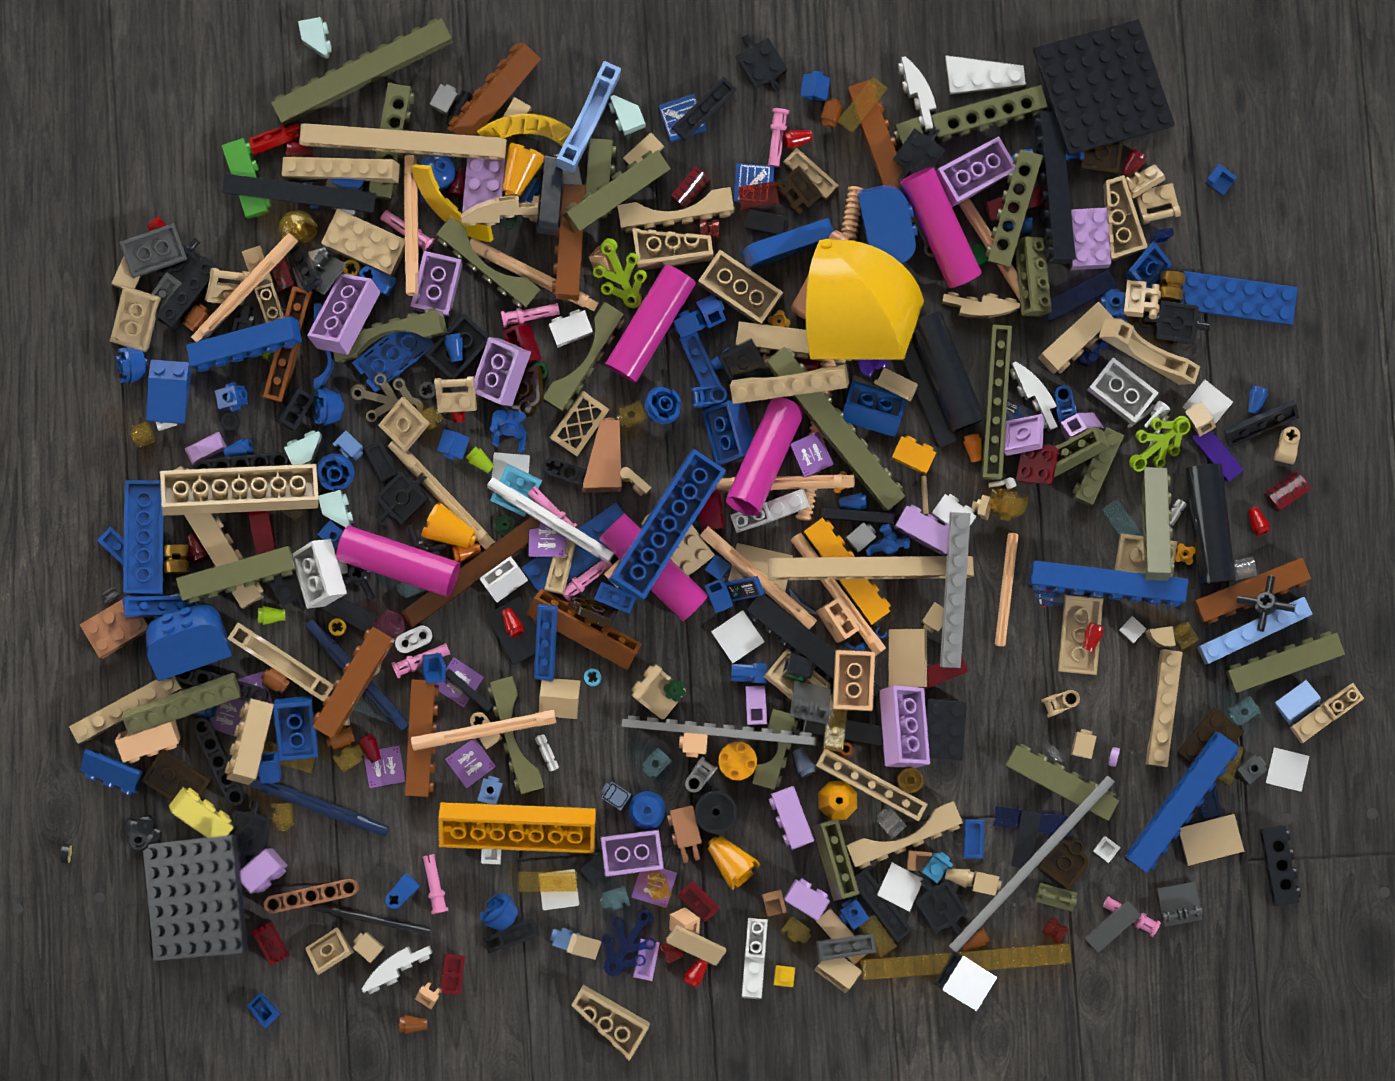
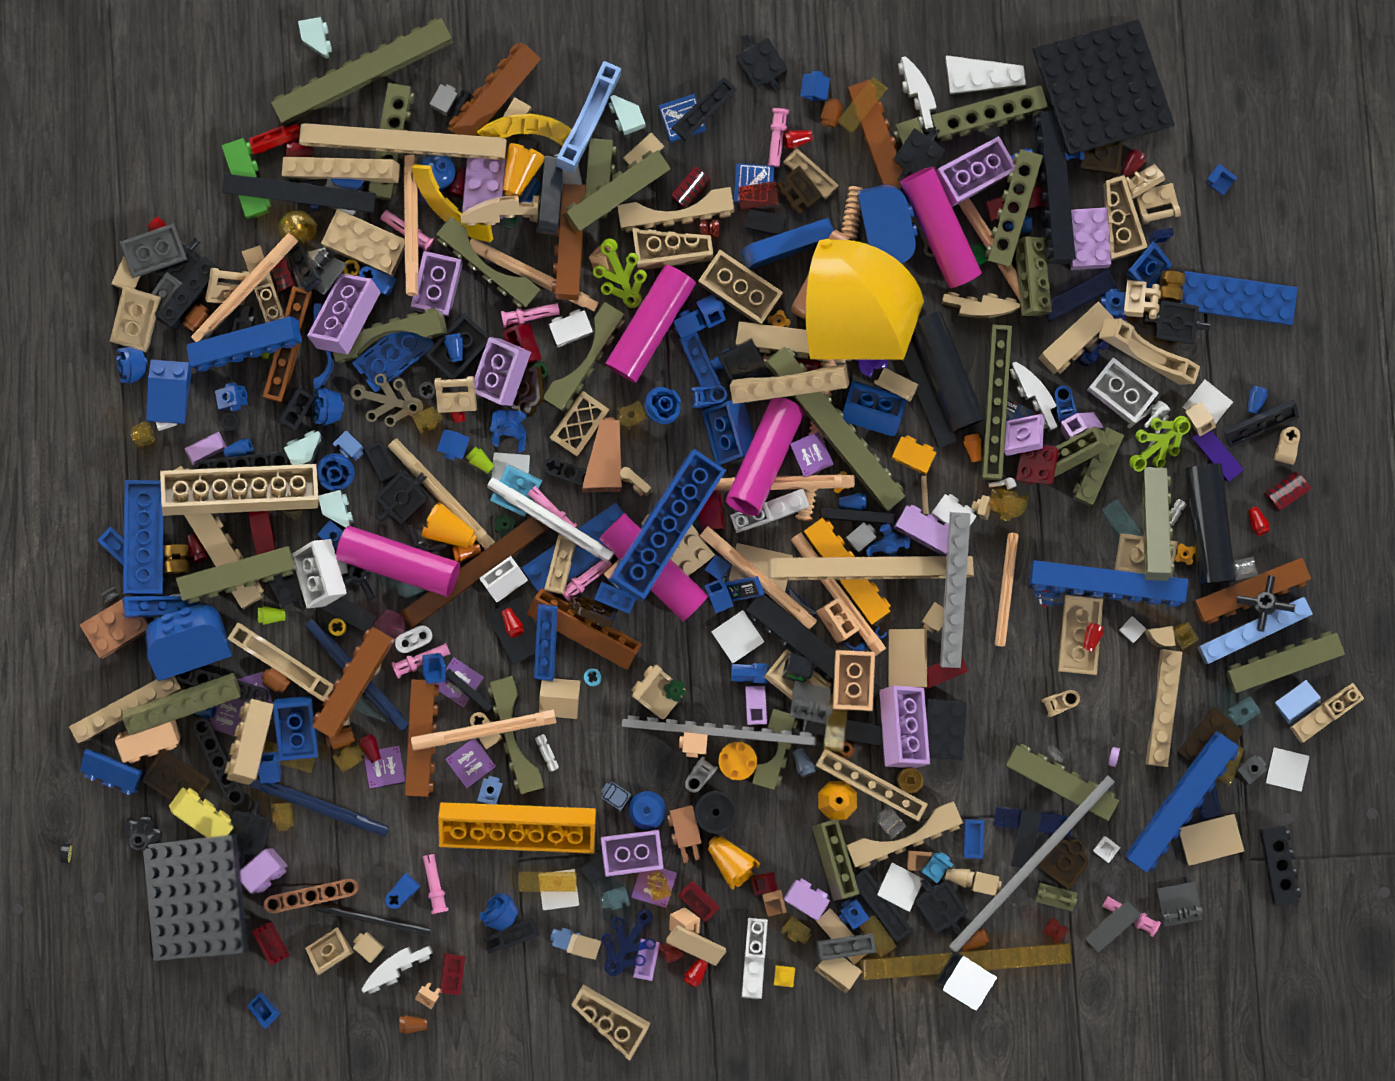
(404, 424): tan tile -> none
(491, 856): white plate -> none
(546, 542): medium lavender sticker -> none
(663, 762): clear light blue brick -> none
(764, 883): none -> dark red slope
(791, 818): lavender brick -> none
(1083, 744): tan brick -> none

